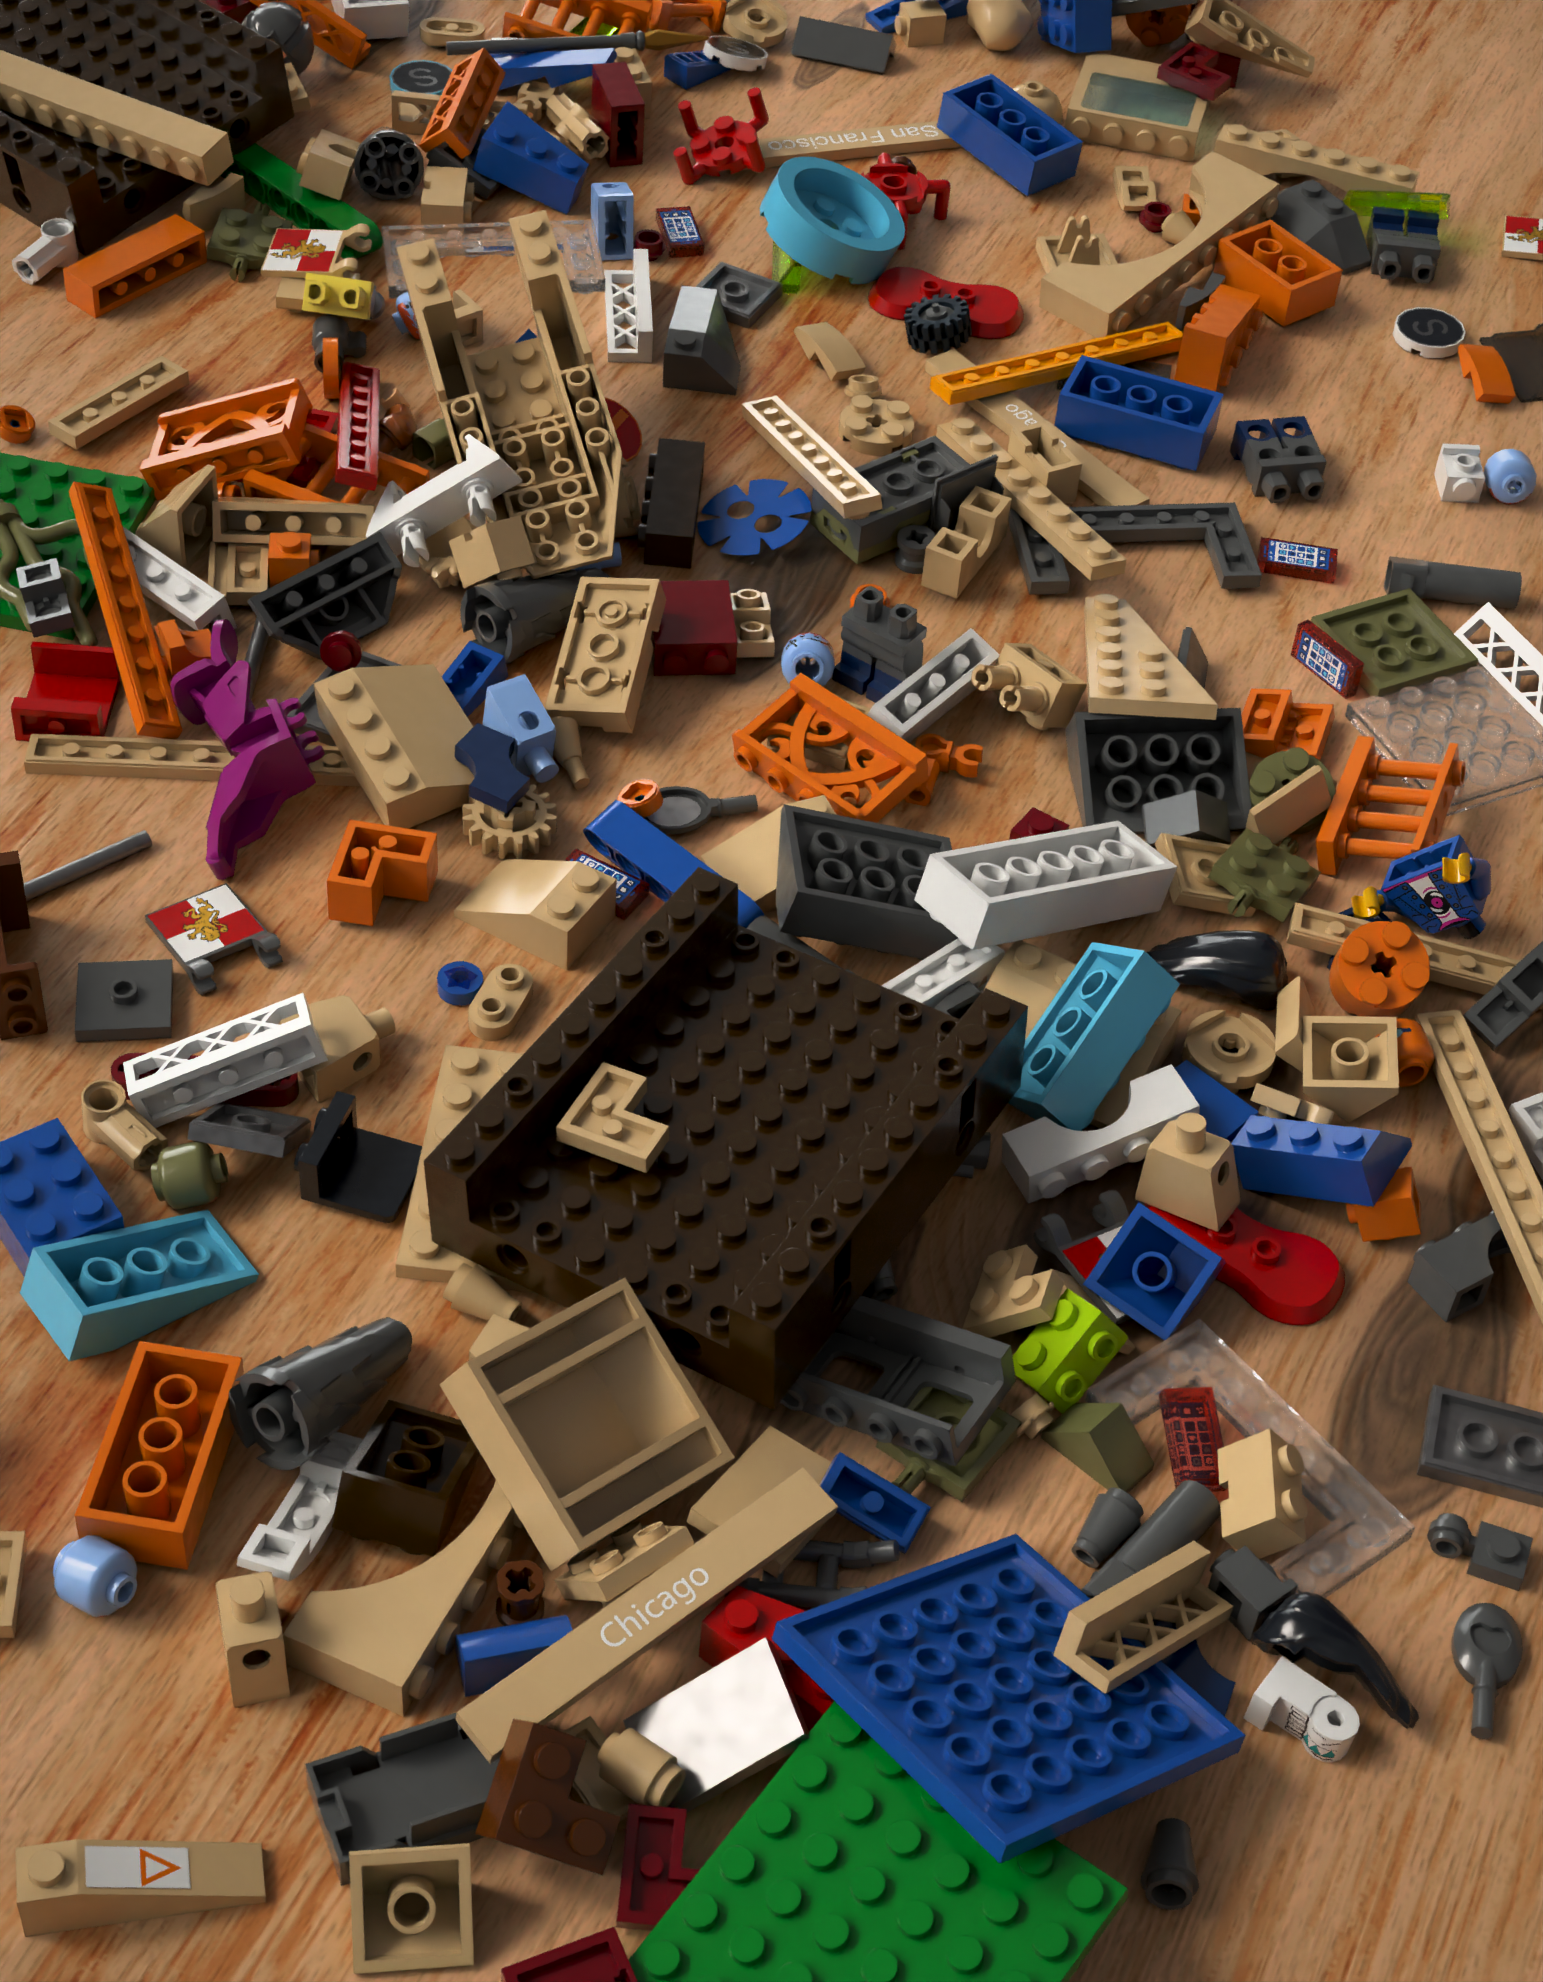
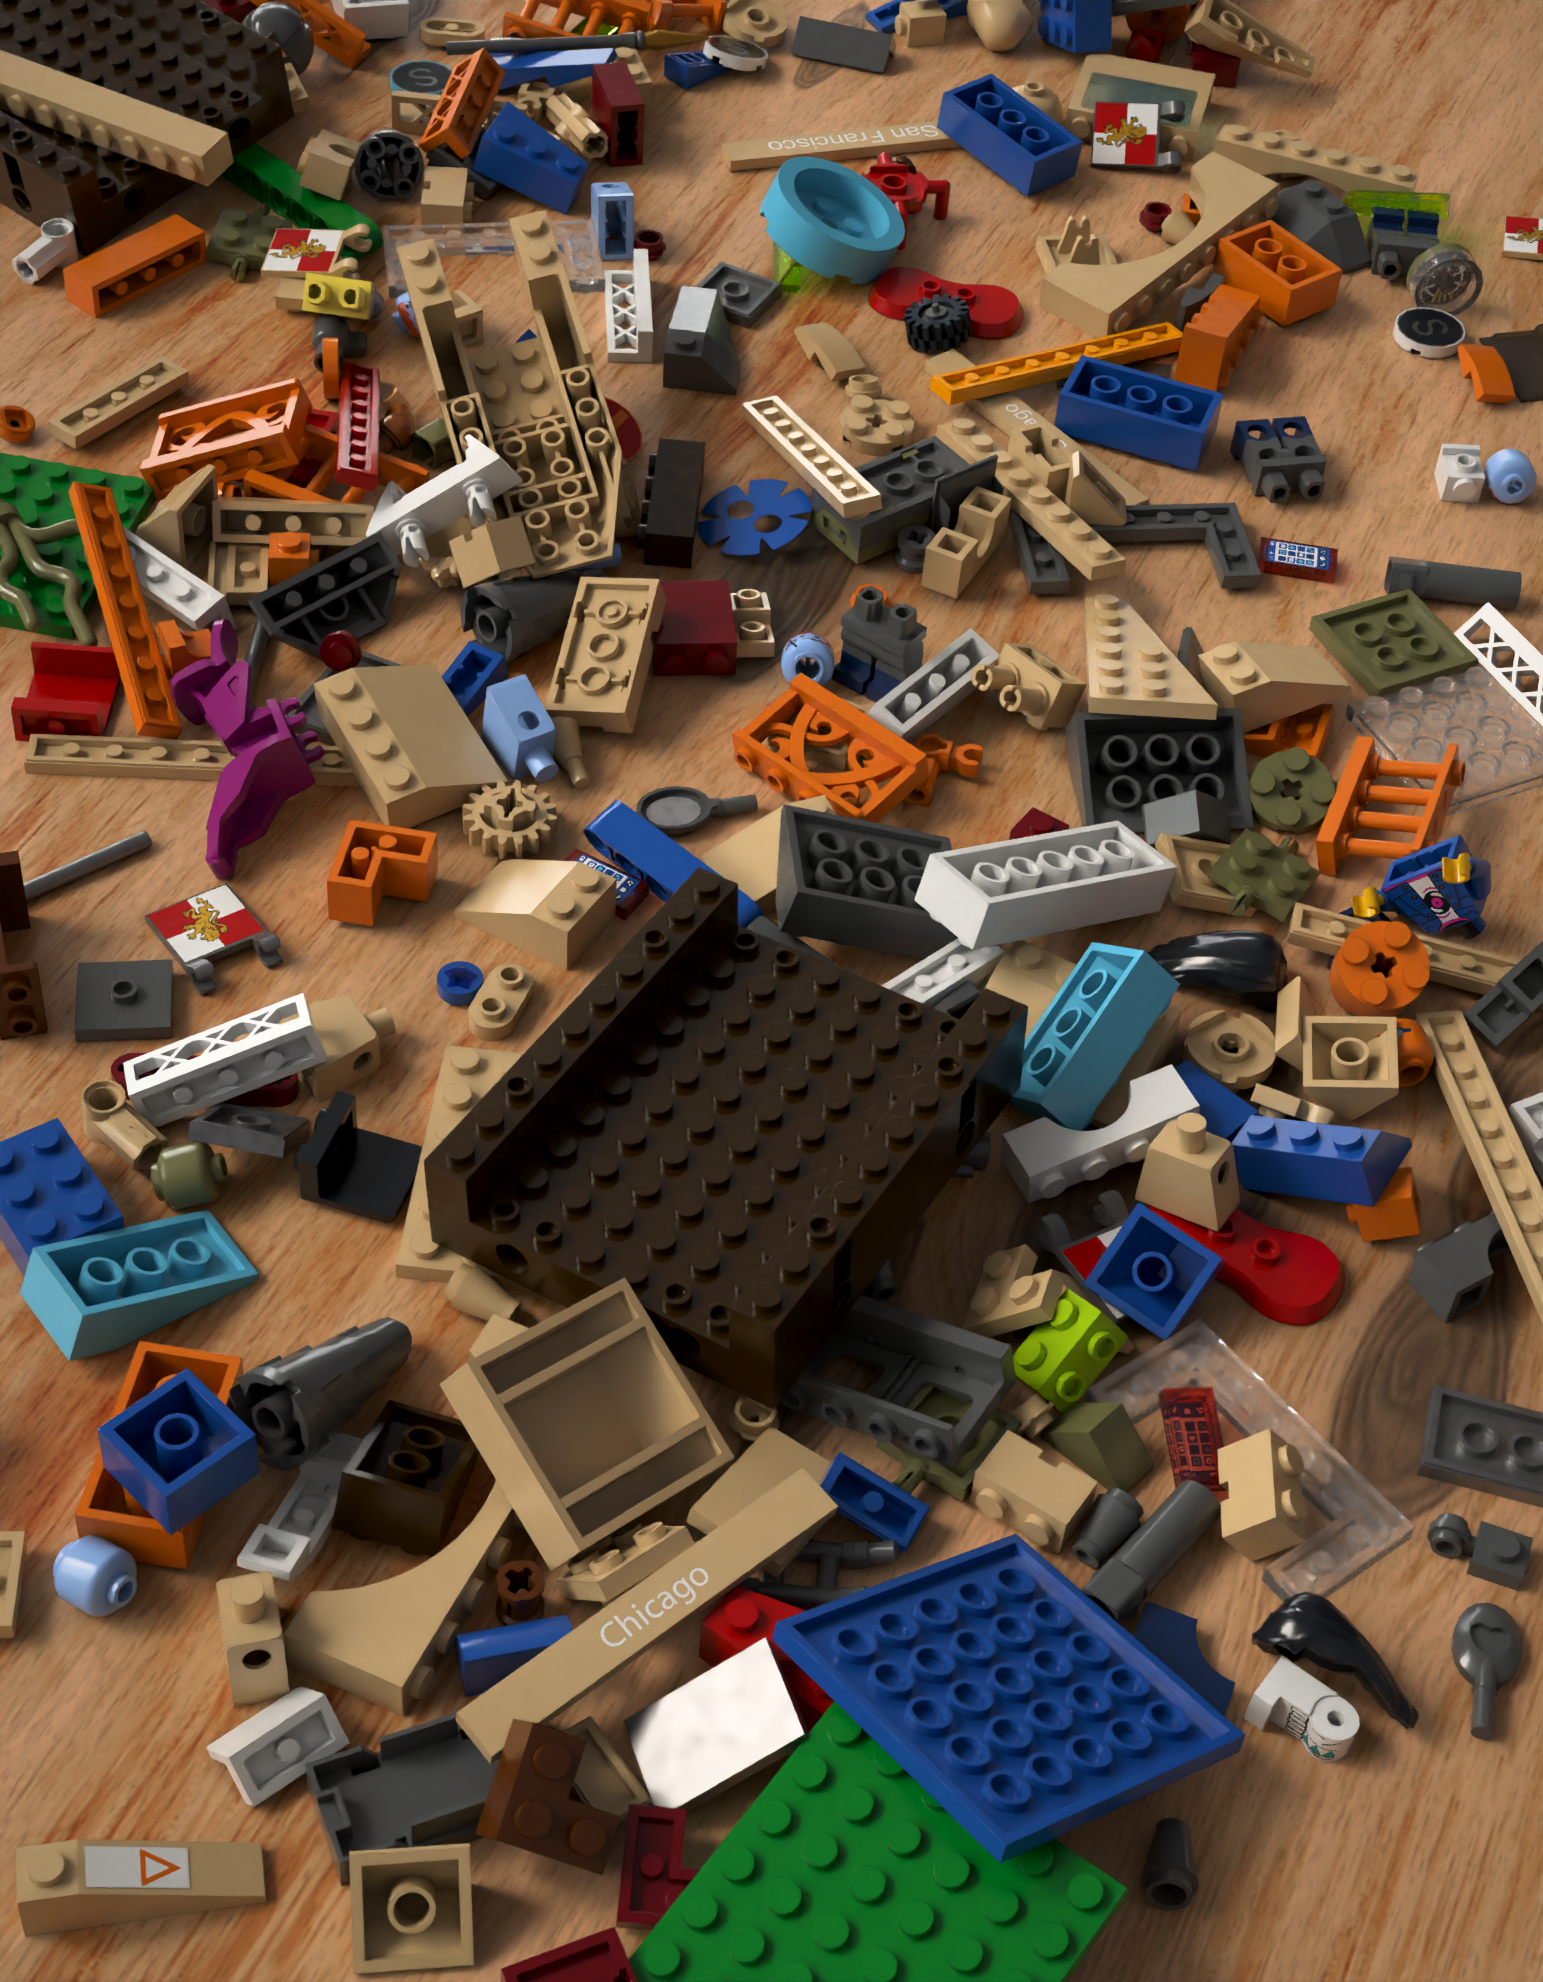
(45, 597): dark grey slope -> none
(179, 1451): none -> blue brick
(206, 204): tan slope -> none
(278, 1743): none -> white panel
(488, 758): dark blue tile -> none
(604, 1120): tan plate -> none
(640, 1768): tan brick -> none
(642, 797): orange tile -> none
(679, 232): tile -> none
(711, 145): red plate -> none
(747, 1410): none -> tan plate
(1032, 1494): none -> tan brick
(1092, 495): none -> tan slope
(1129, 1613): tan fence -> none
(1130, 135): none -> flag
(1133, 187): tan slope -> none
(1145, 45): none -> red plate
(1193, 71): dark red plate -> none
(1248, 1586): dark grey brick -> none
(1269, 680): none -> tan slope
(1291, 806): tan slope -> none
(1327, 659): tile -> none
(1445, 279): none -> clear piece

